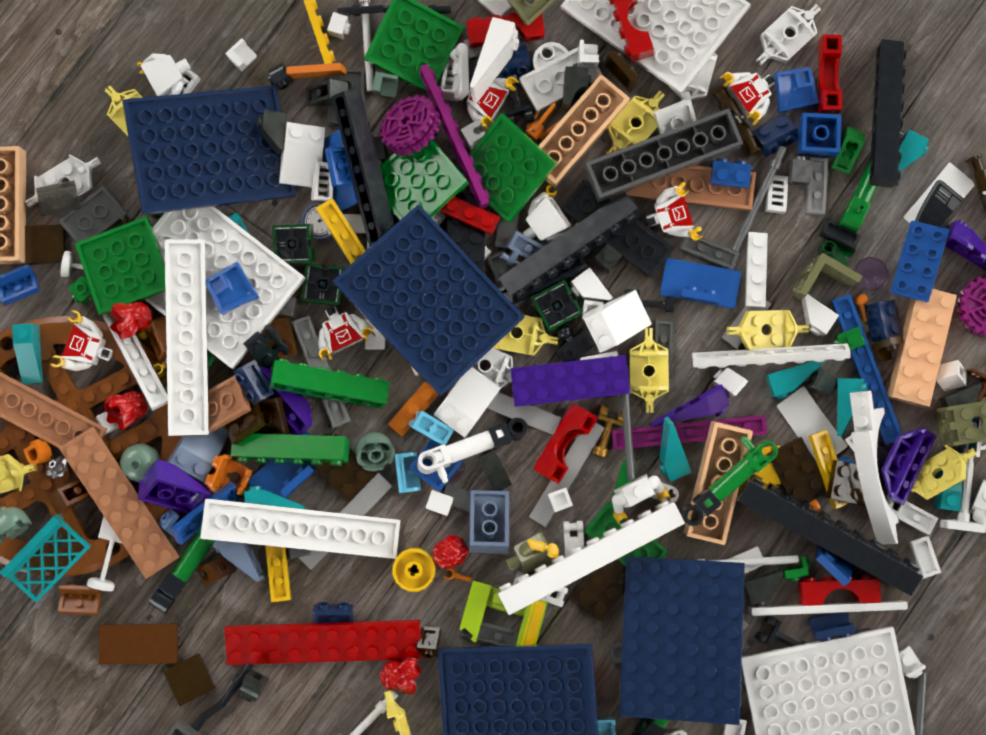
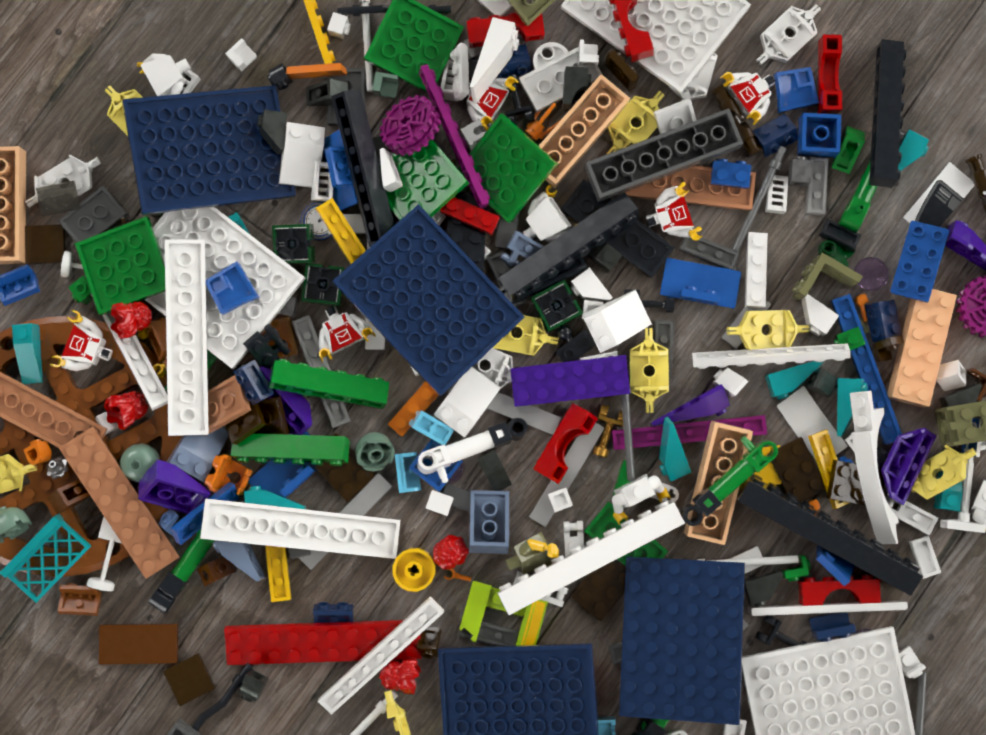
(381, 655): none -> white plate
(390, 175): none -> white slope

